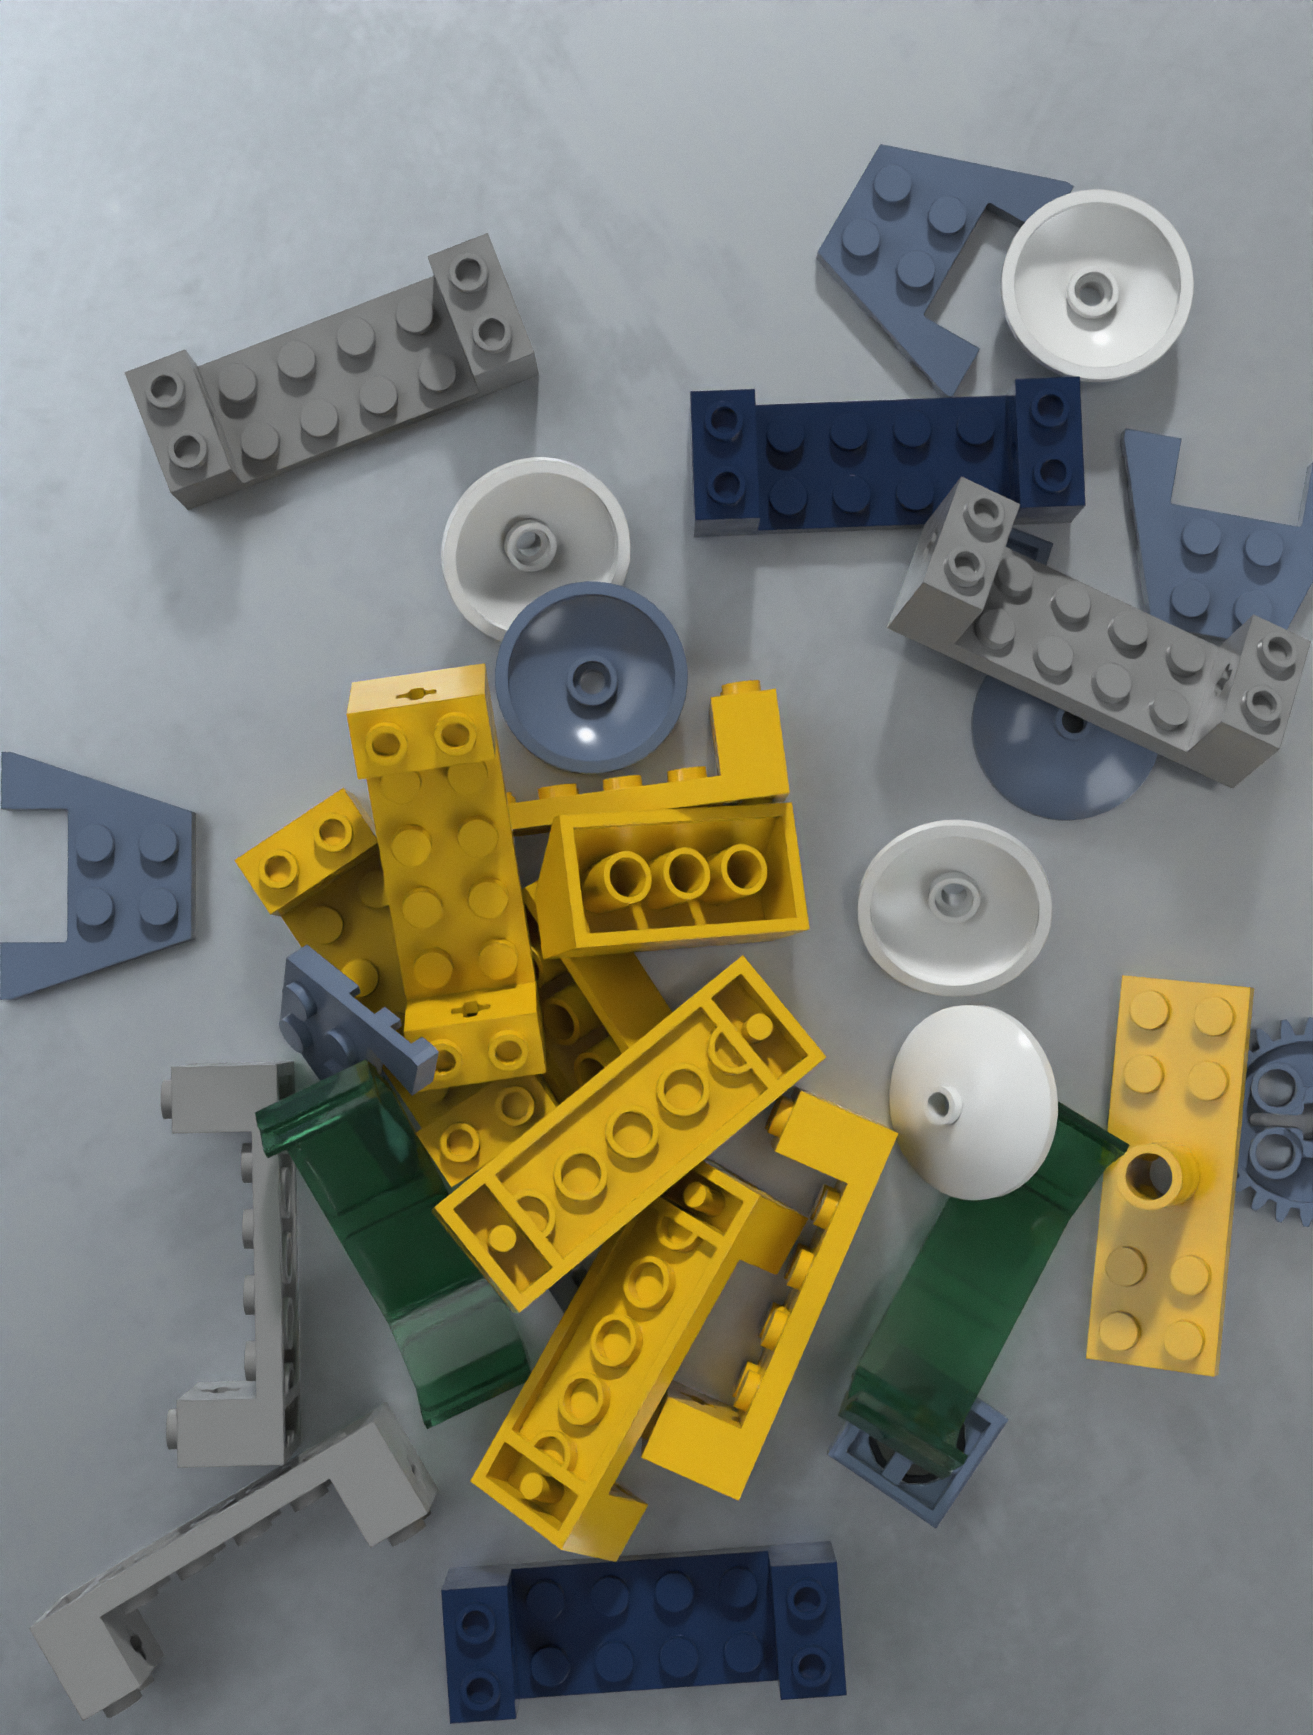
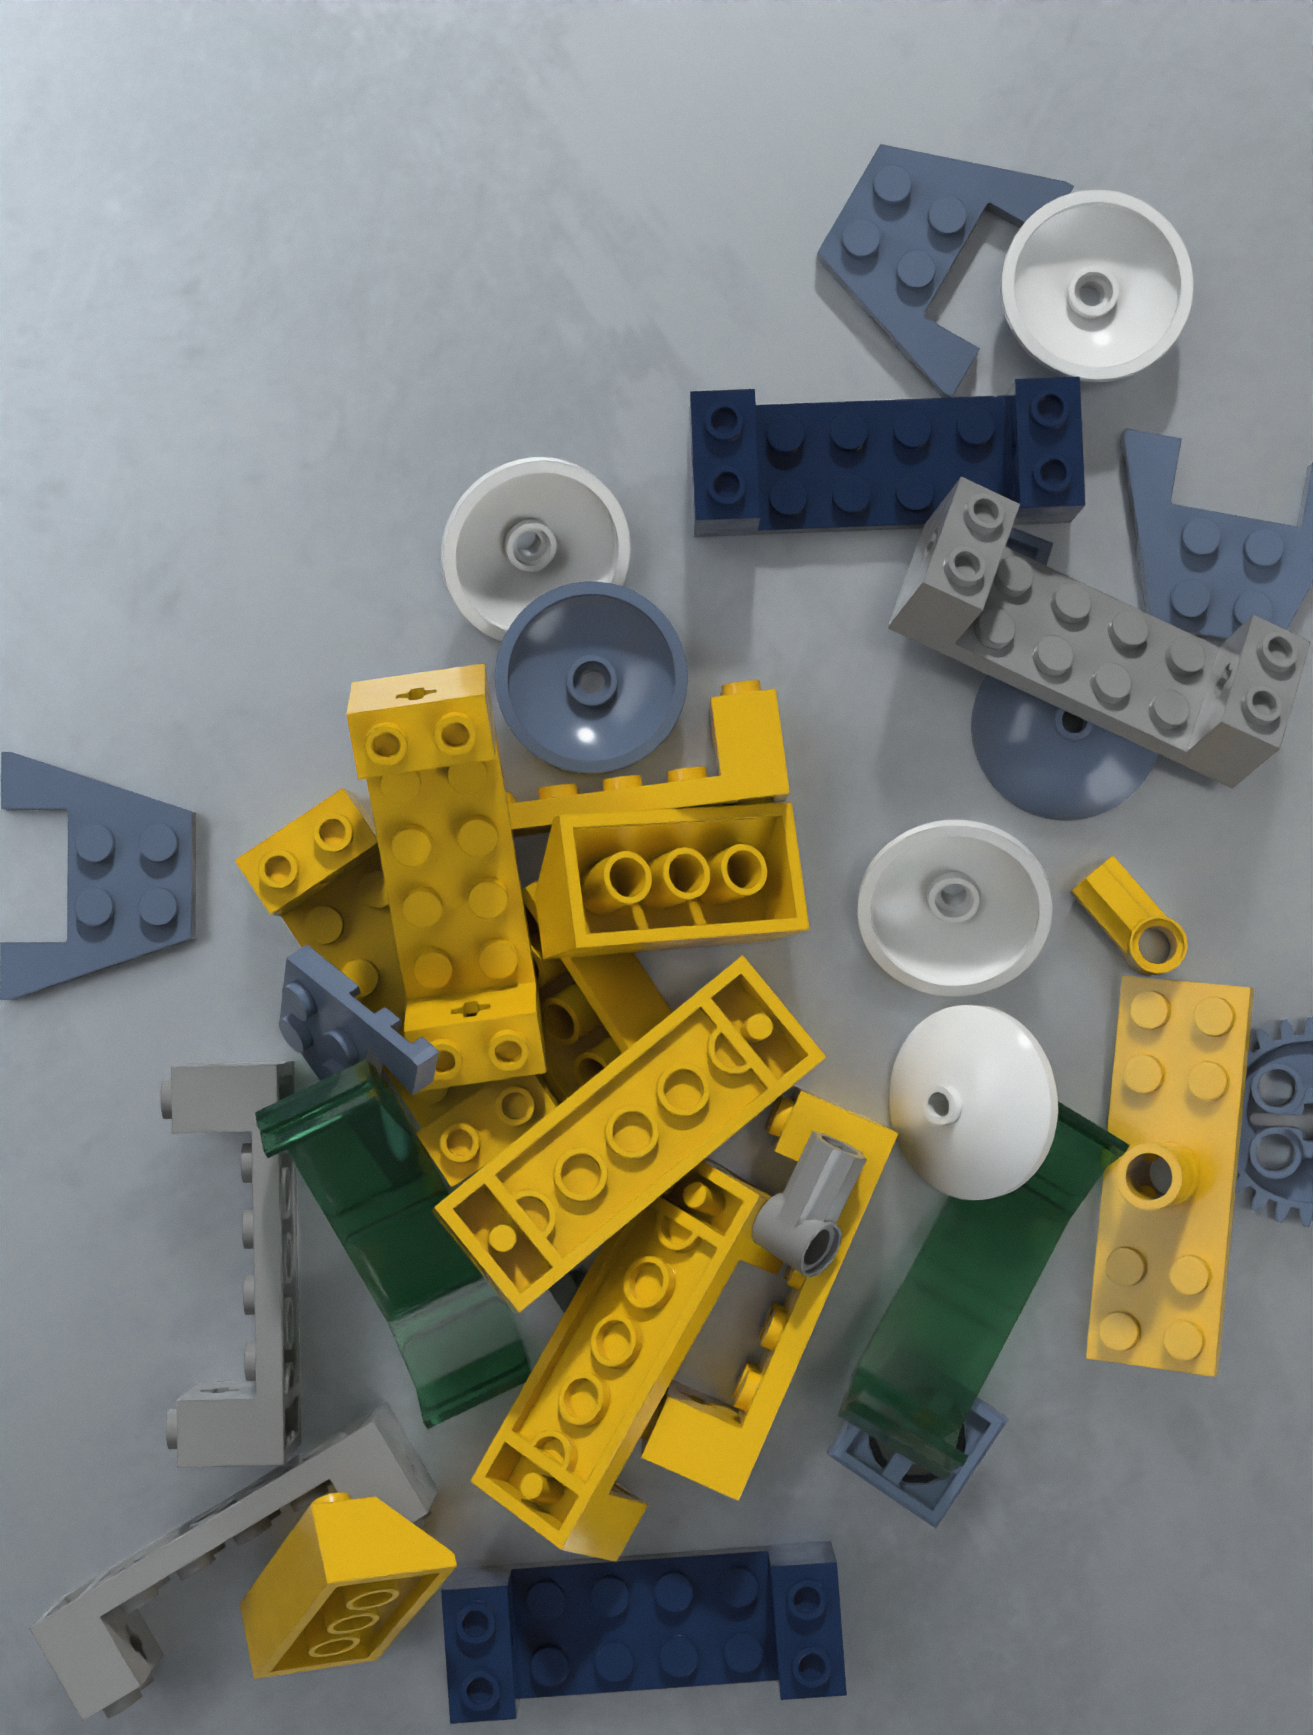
(335, 379): light grey plate -> none
(340, 1587): none -> yellow slope
(803, 1219): none -> light grey piece
(1125, 913): none -> yellow piece

